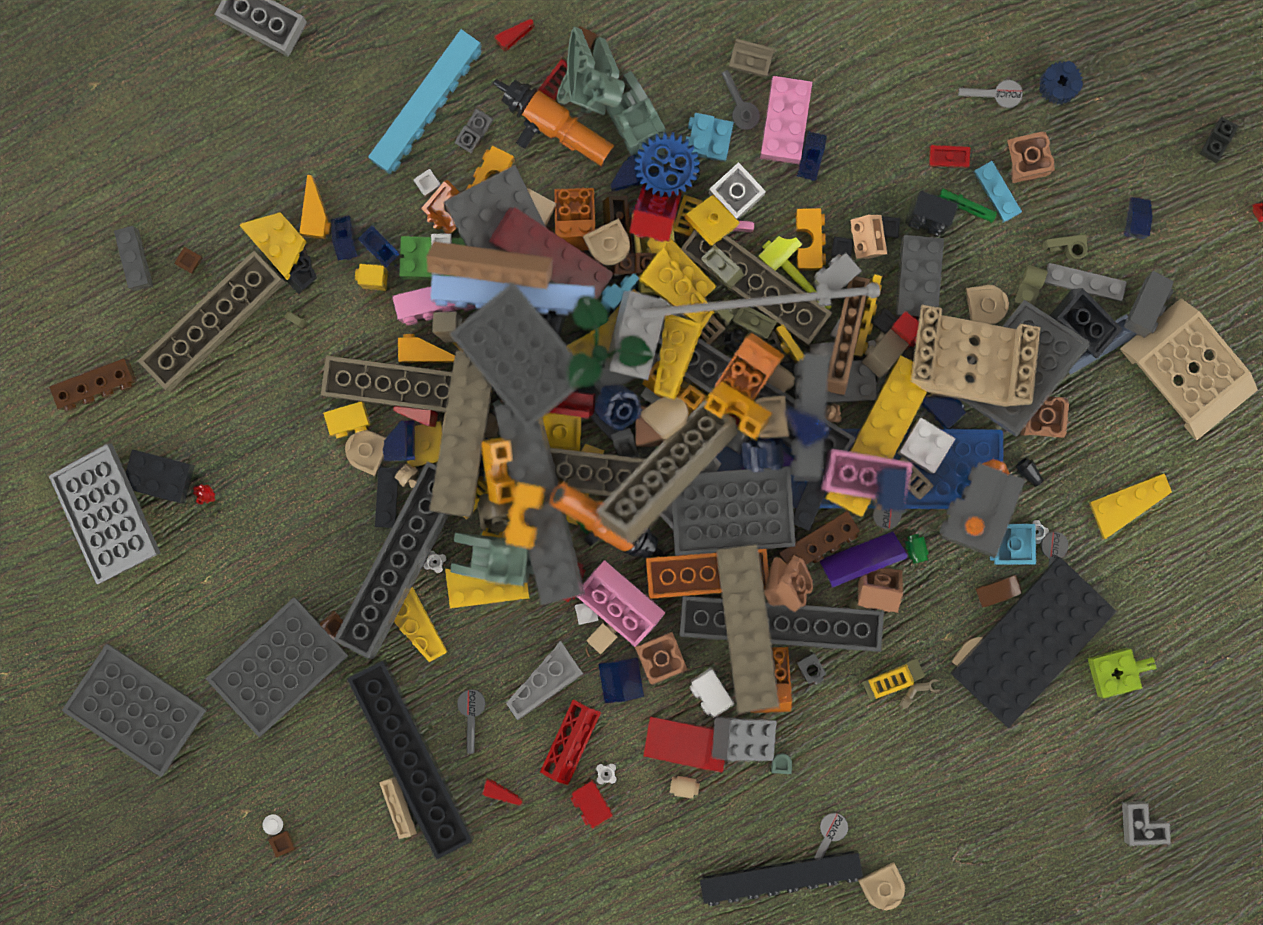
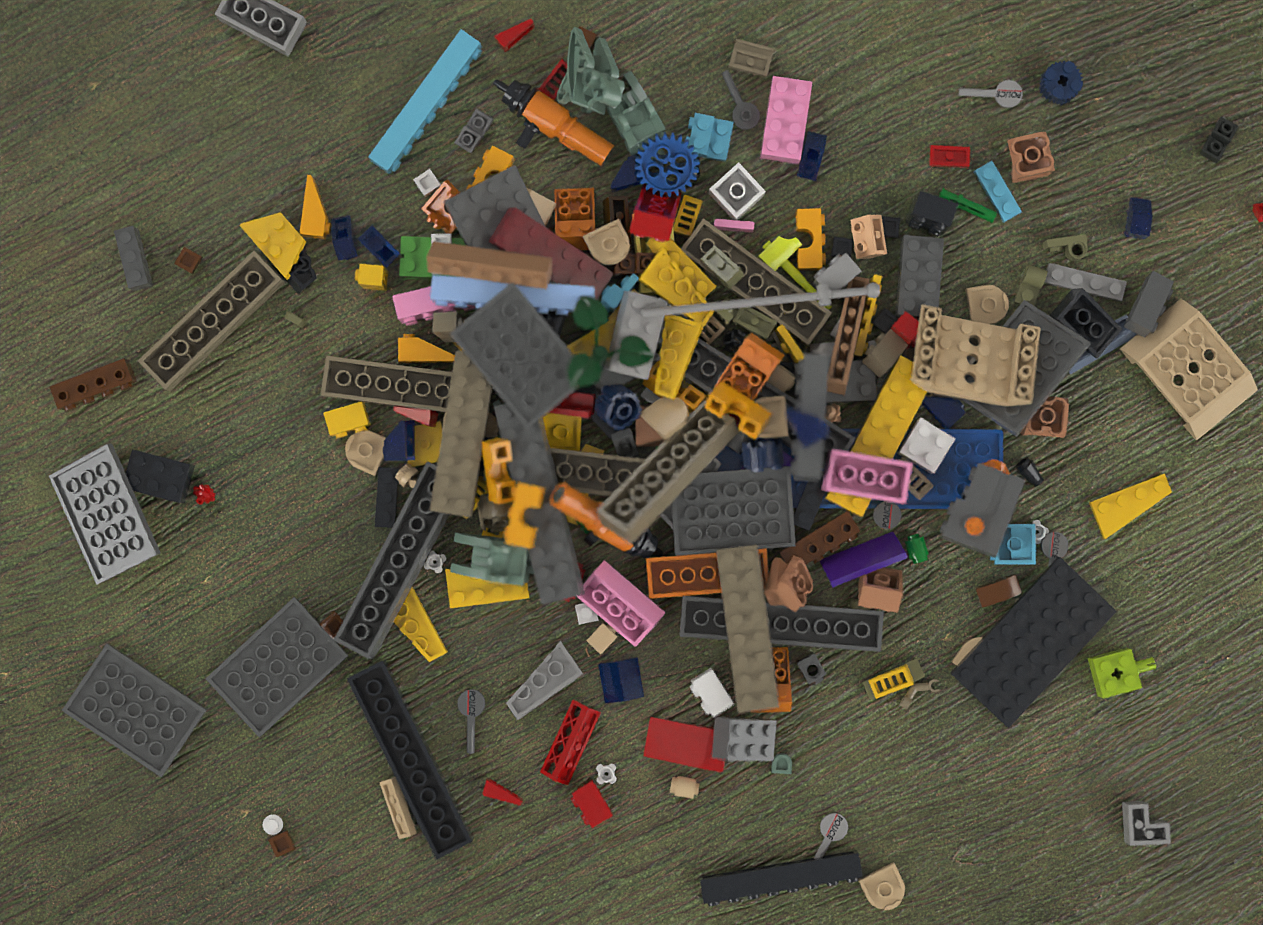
(661, 658): nougat piece -> none
(712, 220): yellow plate -> none
(891, 489): dark blue brick -> none

